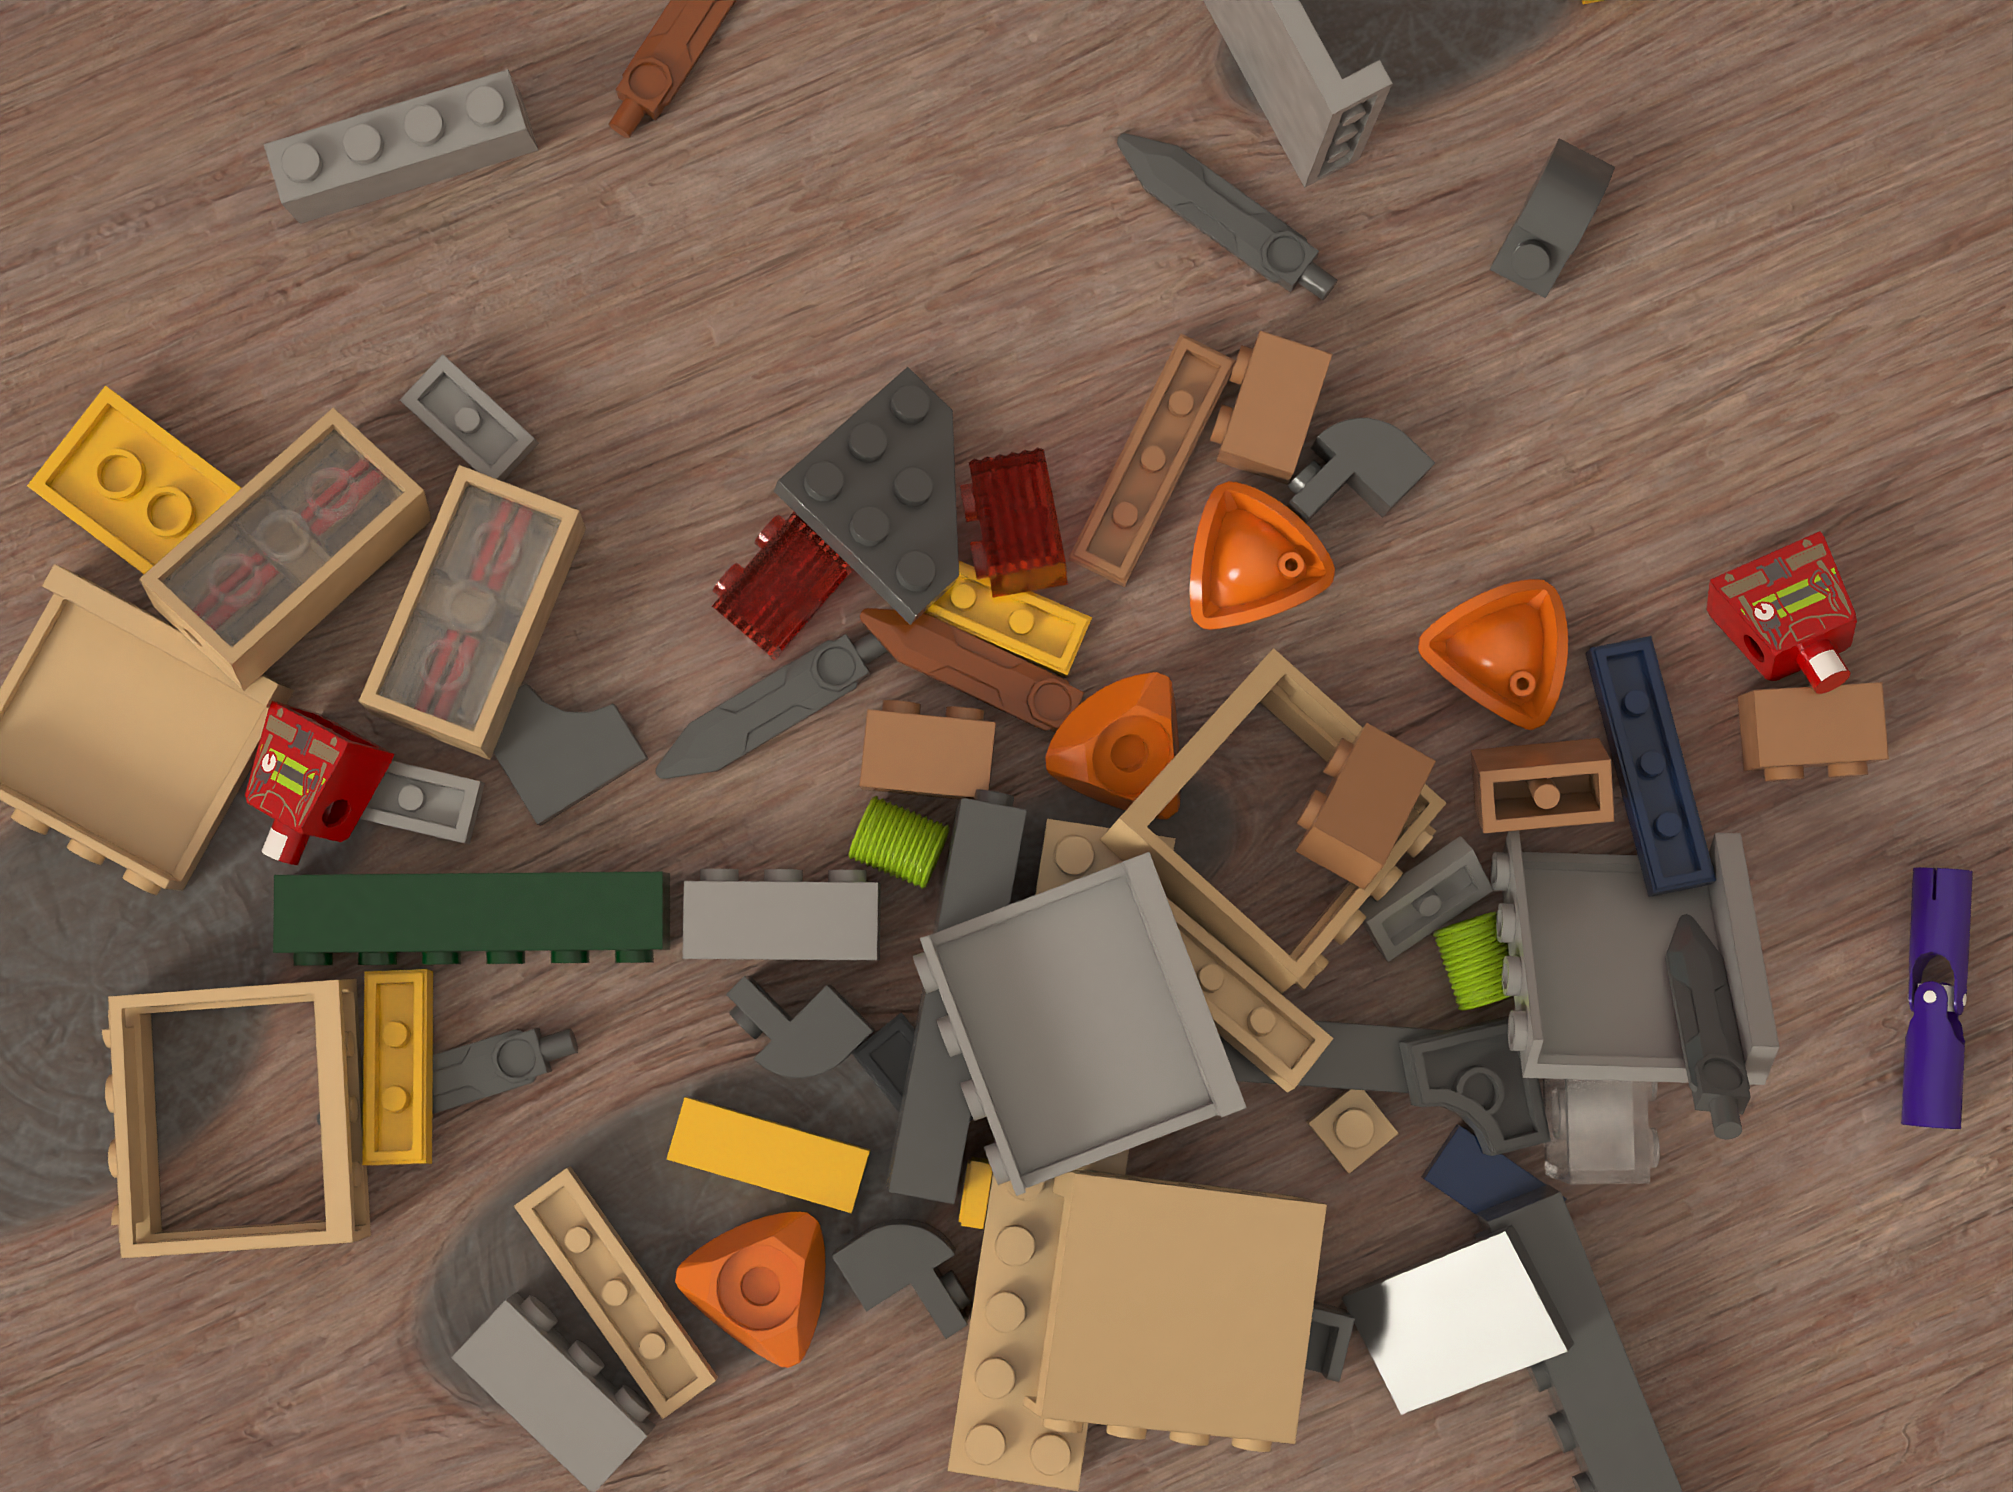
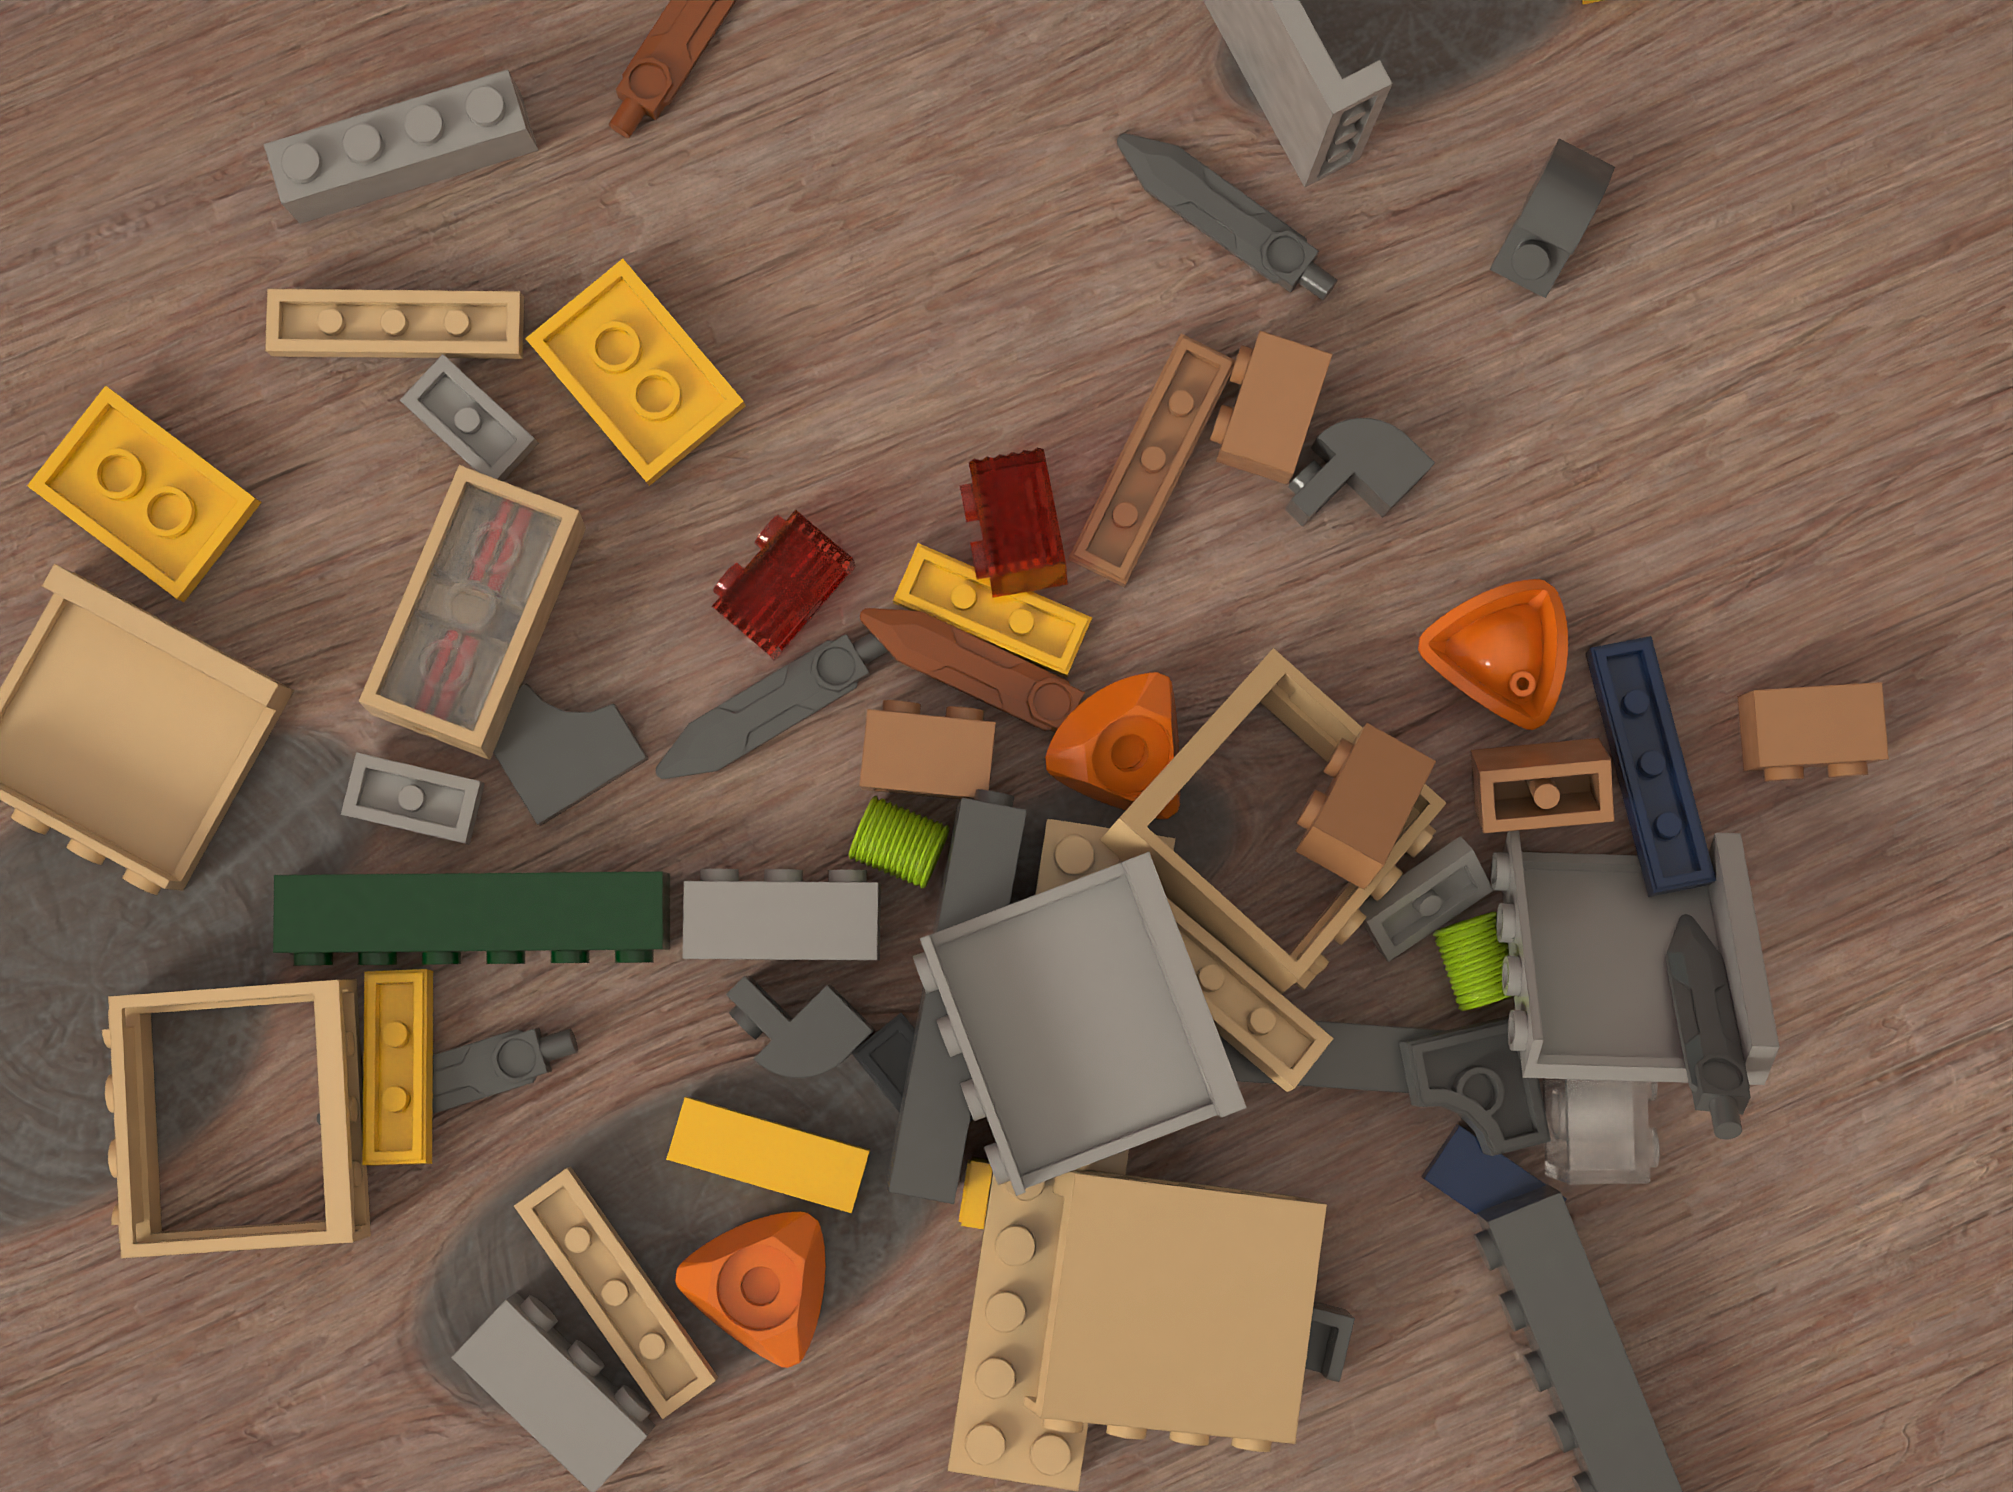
(287, 548): brick -> none
(311, 779): red torso -> none
(394, 323): none -> tan plate
(636, 372): none -> yellow plate
(887, 494): dark grey plate -> none
(904, 1254): dark grey brick -> none
(1252, 559): orange hat -> none
(1352, 1128): tan plate -> none
(1458, 1320): tile -> none
(1788, 613): red torso -> none
(1935, 1035): dark purple piece -> none

